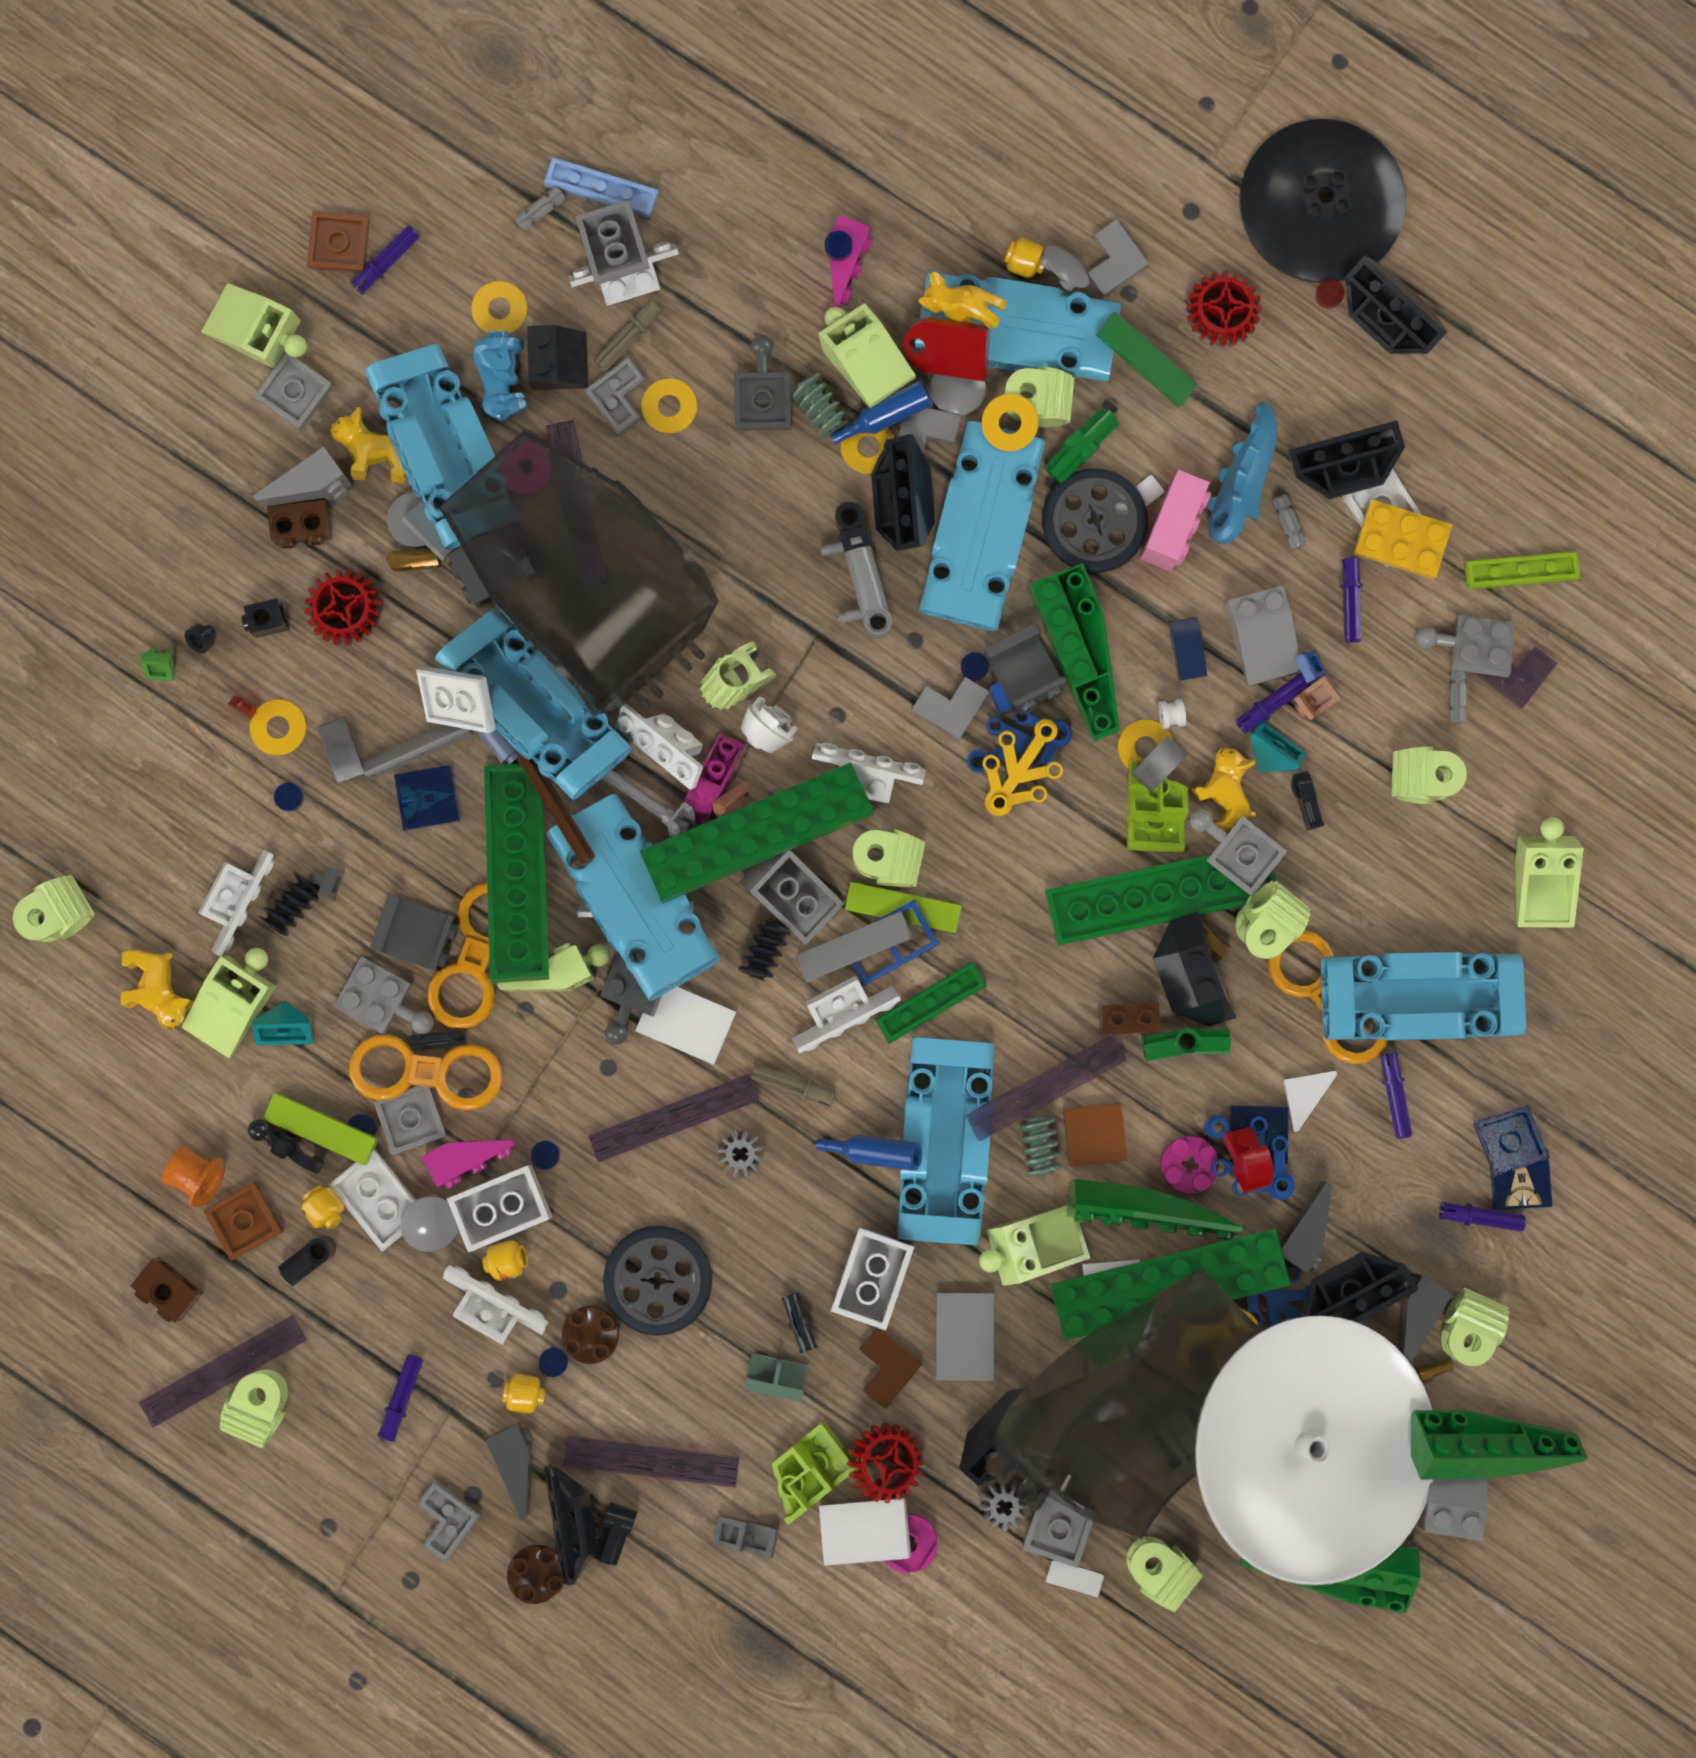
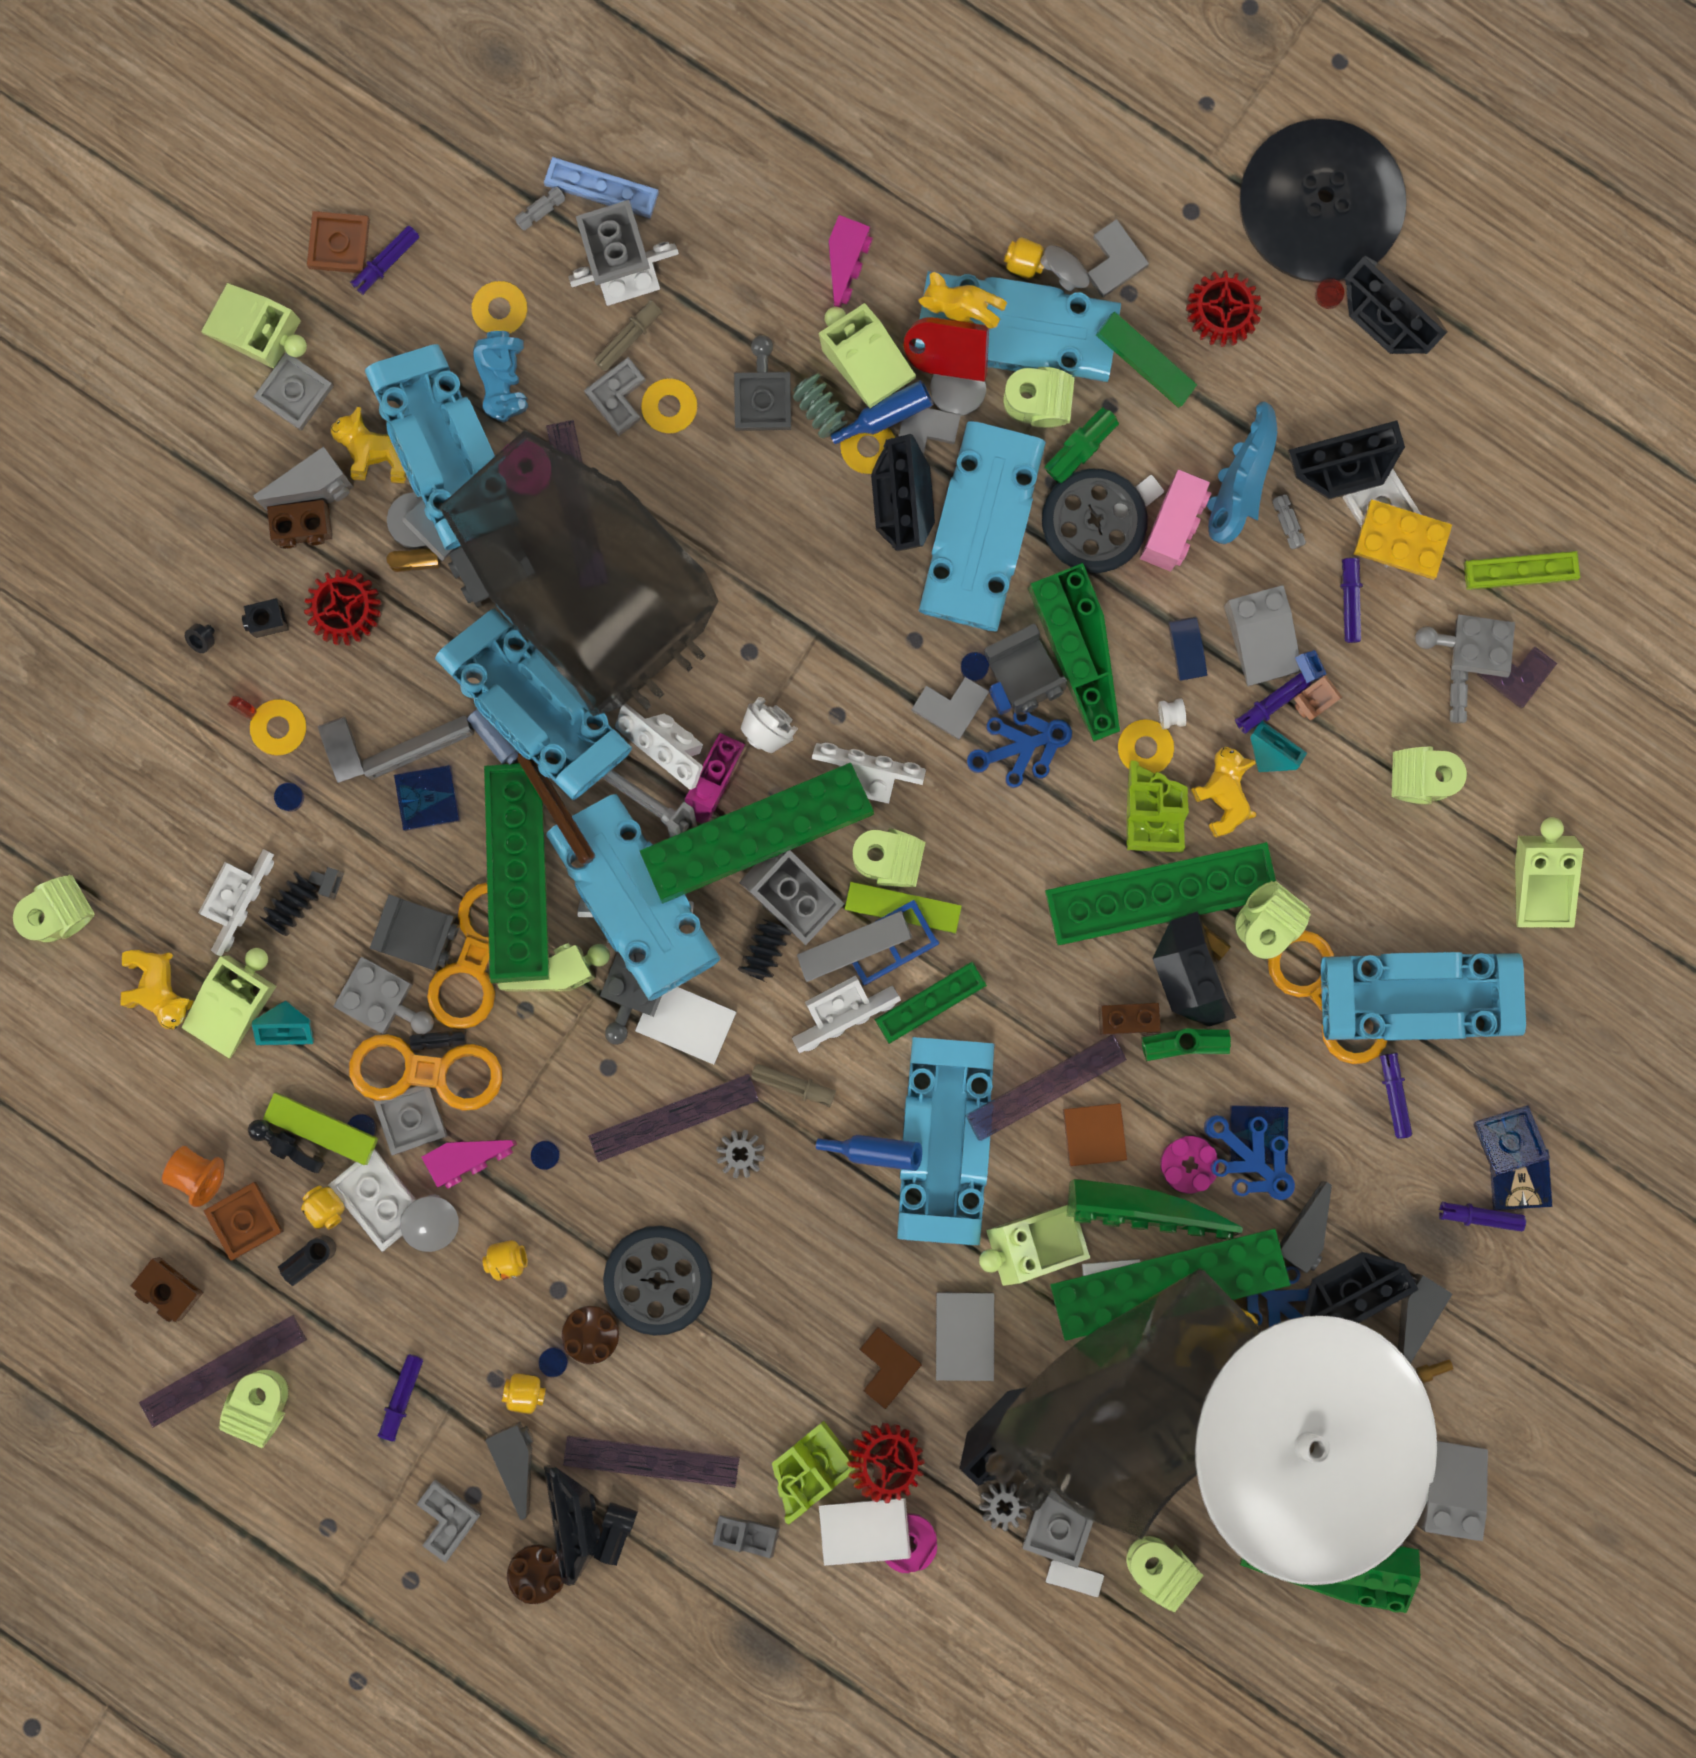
(158, 665): bright green tile -> none
(456, 699): white tile -> none
(488, 1310): white bracket -> none
(499, 1208): white brick -> none
(557, 358): black slope -> none
(724, 695): yellowish green piece -> none
(732, 799): nougat tile -> none
(776, 1377): sand green panel -> none
(799, 1322): black pin -> none
(838, 245): clear blue tile -> none
(858, 551): light grey piece -> none
(872, 1278): white brick -> none
(991, 418): yellow piece -> none
(1019, 771): yellow plant -> none
(1040, 1146): sand green piece -> none
(1159, 764): flat silver slope -> none
(1243, 853): light grey plate -> none
(1252, 1162): red brick -> none
(1304, 791): black piece -> none
(1304, 1094): white tile -> none
(1476, 1316): yellowish green piece -> none
(1486, 1446): green wedge -> none

